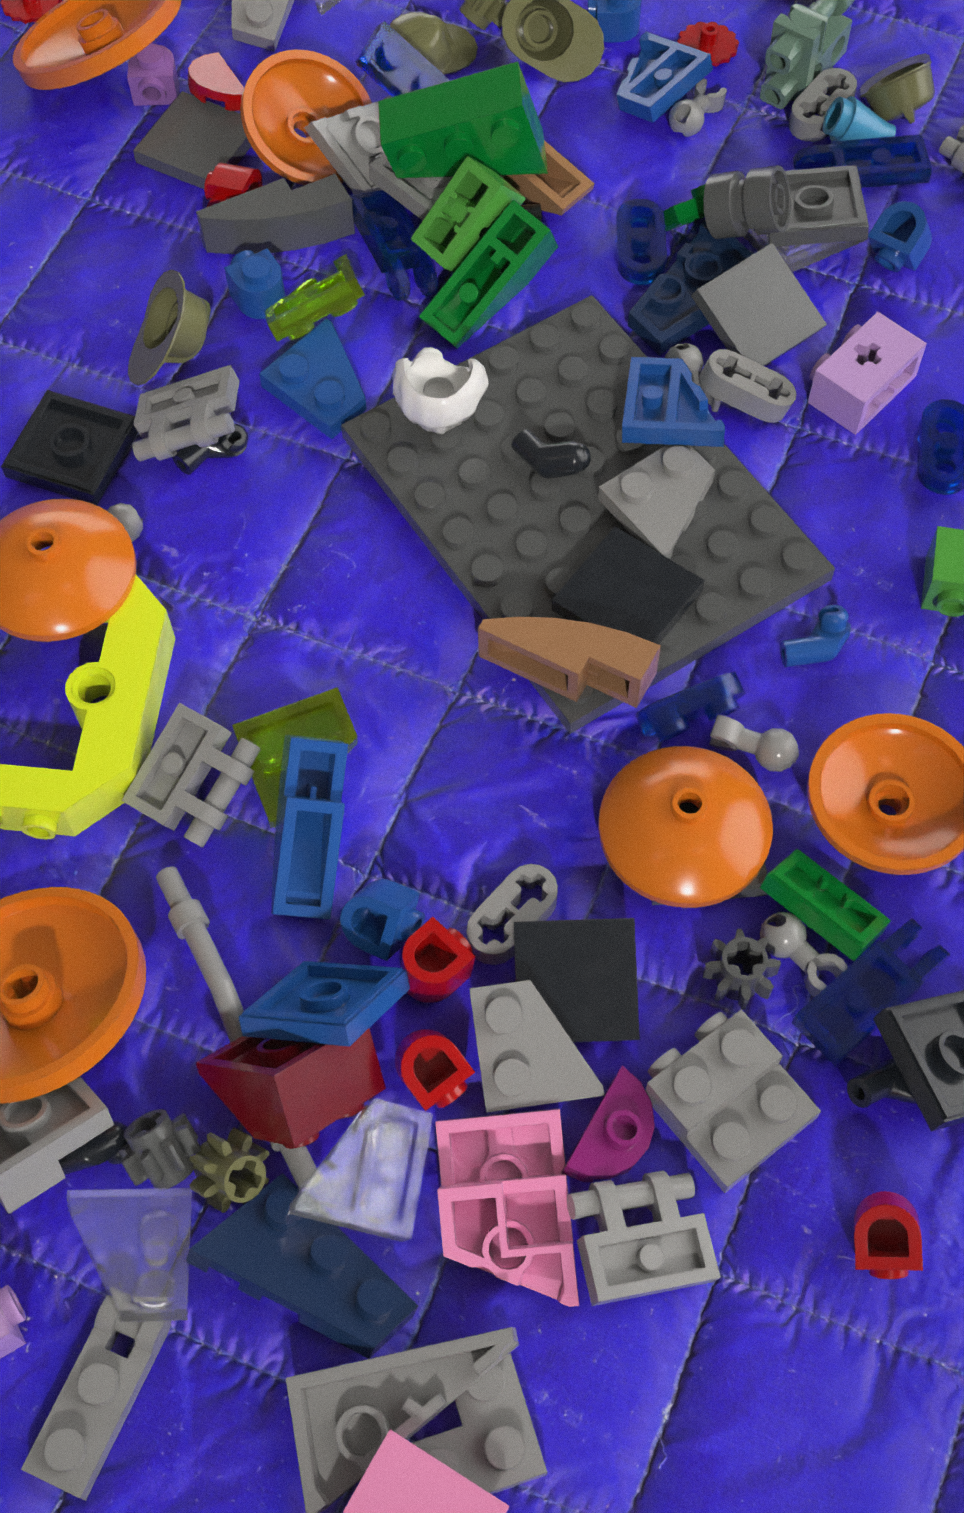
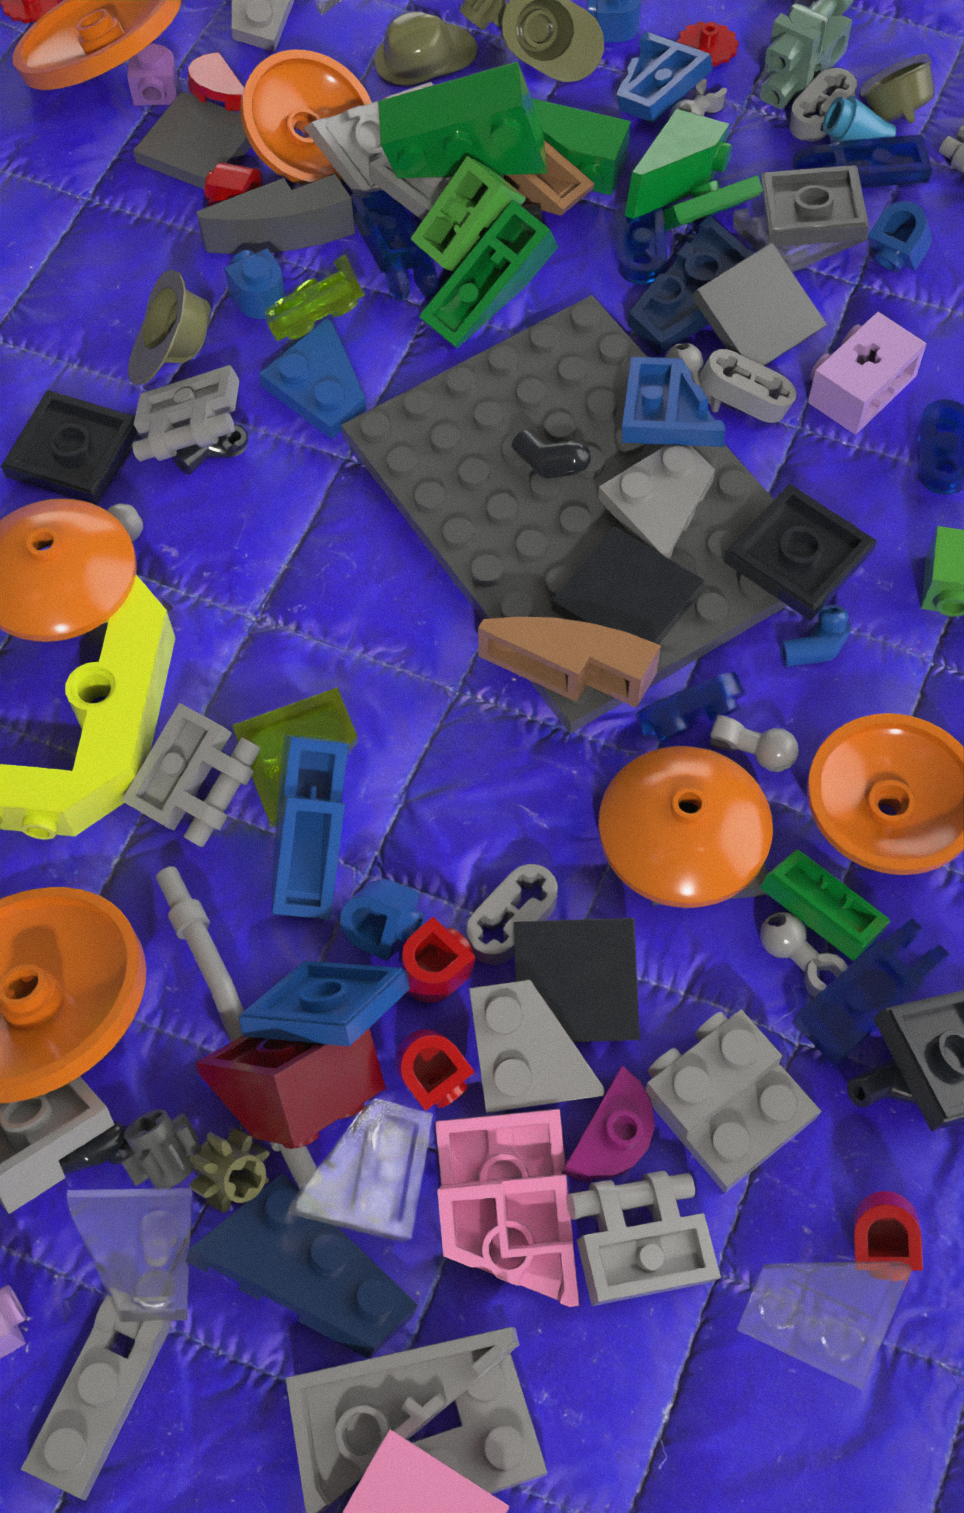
(396, 63): clear blue hinge -> none
(436, 391): white hair -> none
(588, 141): none -> green slope
(679, 160): none -> green slope
(749, 202): dark grey wheel -> none
(753, 960): dark grey gear -> none
(799, 551): none -> black tile
(826, 1312): none -> clear wing

